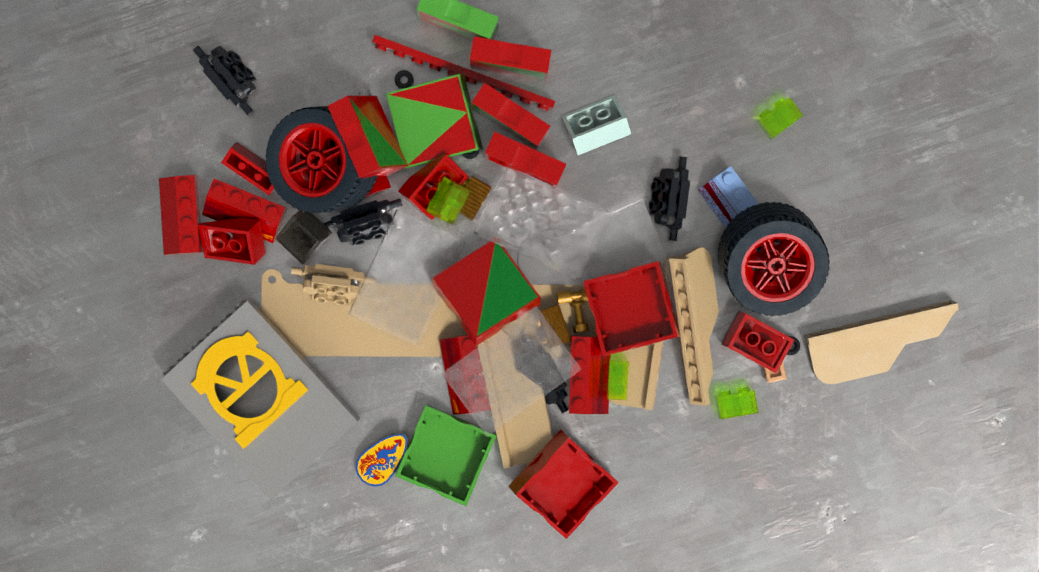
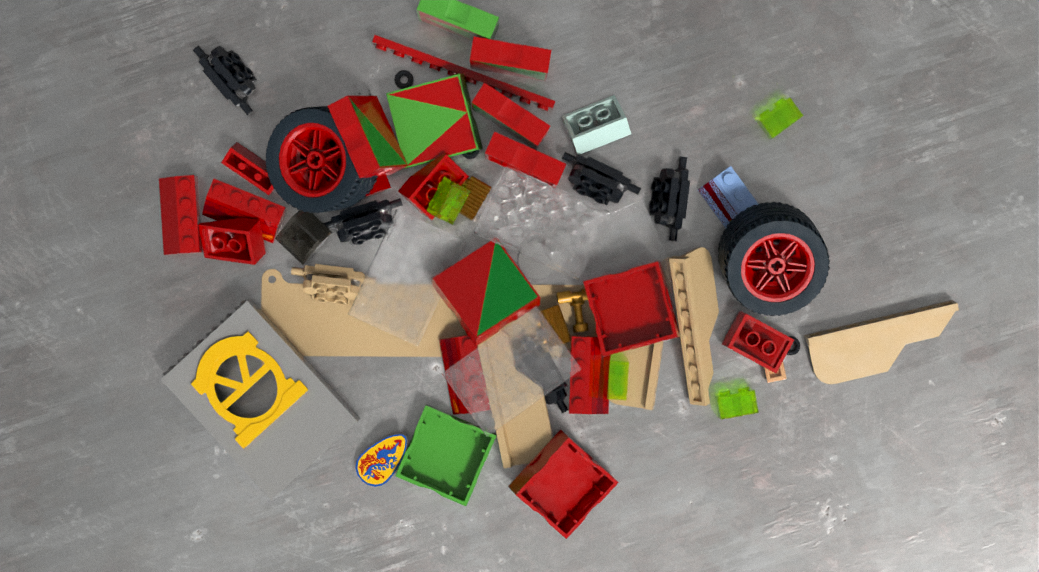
(598, 179): none -> black piece

